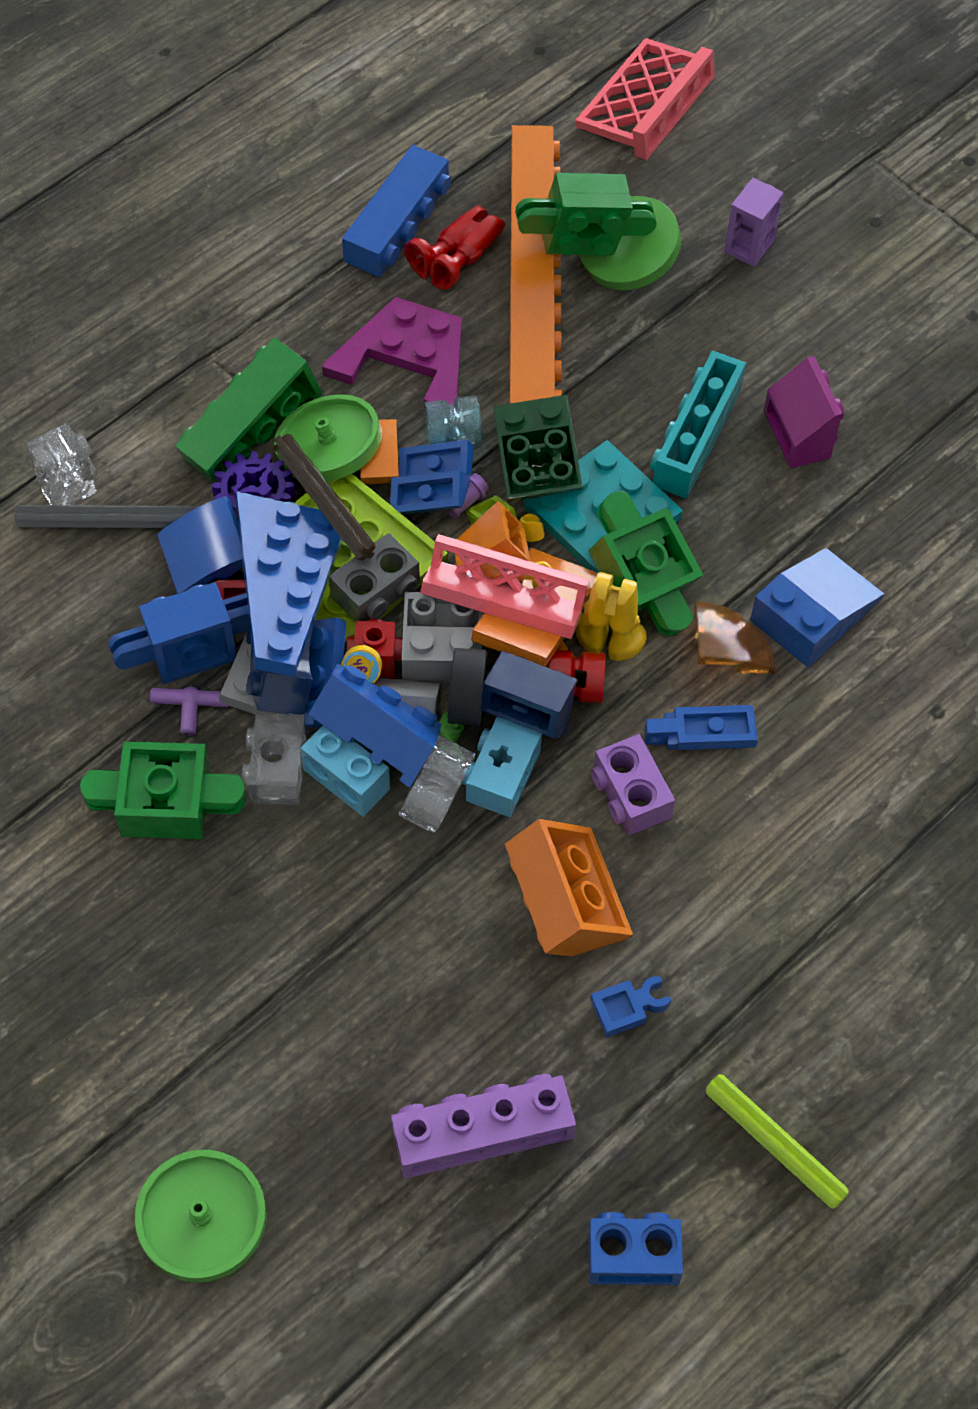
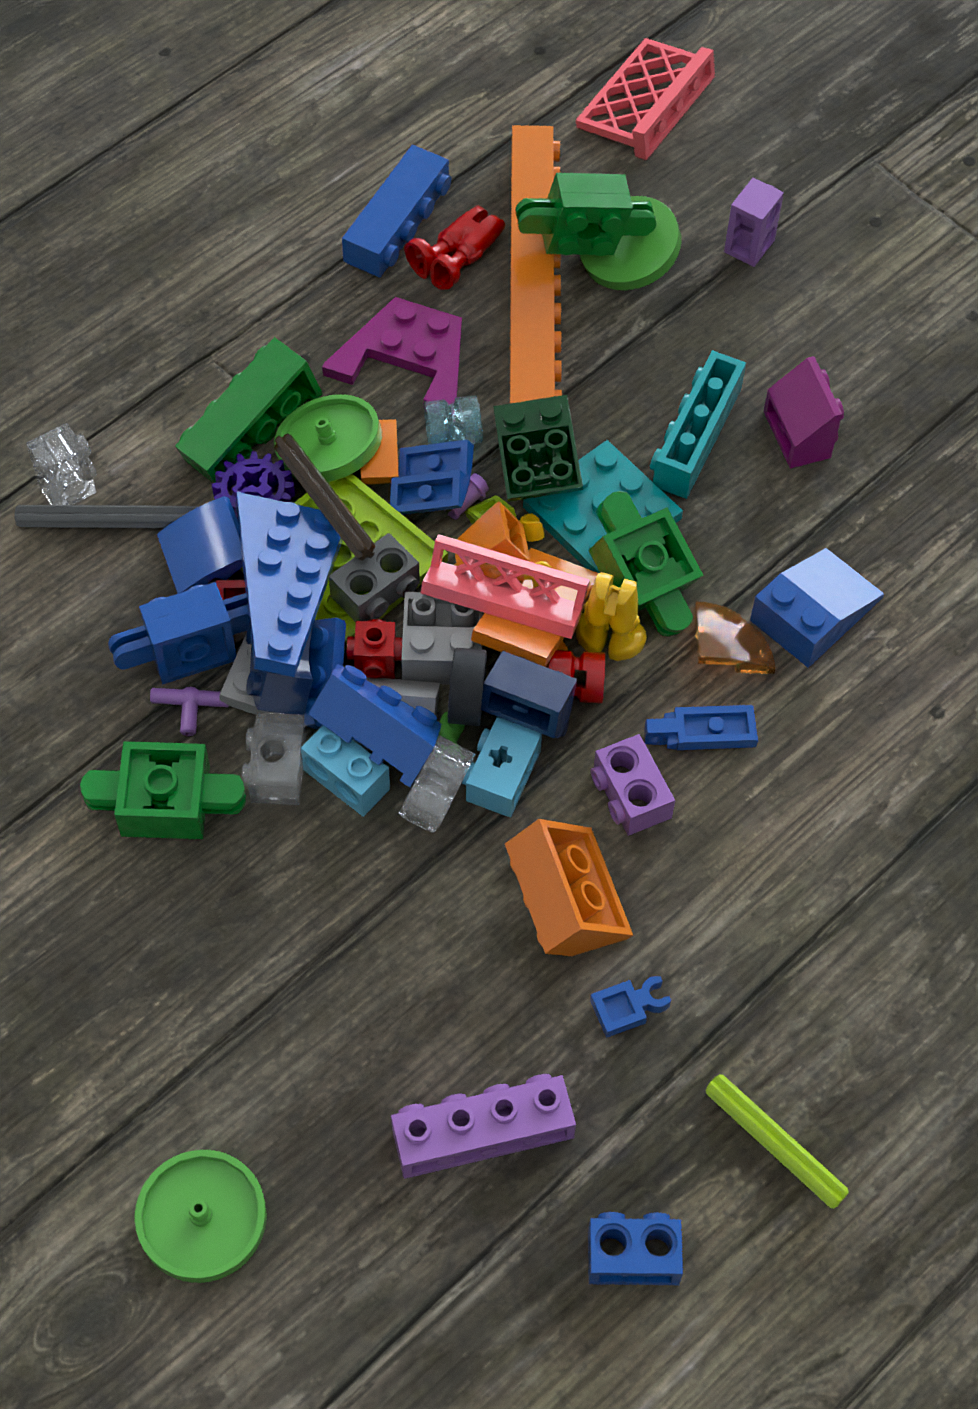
(365, 660): yellow tile -> none

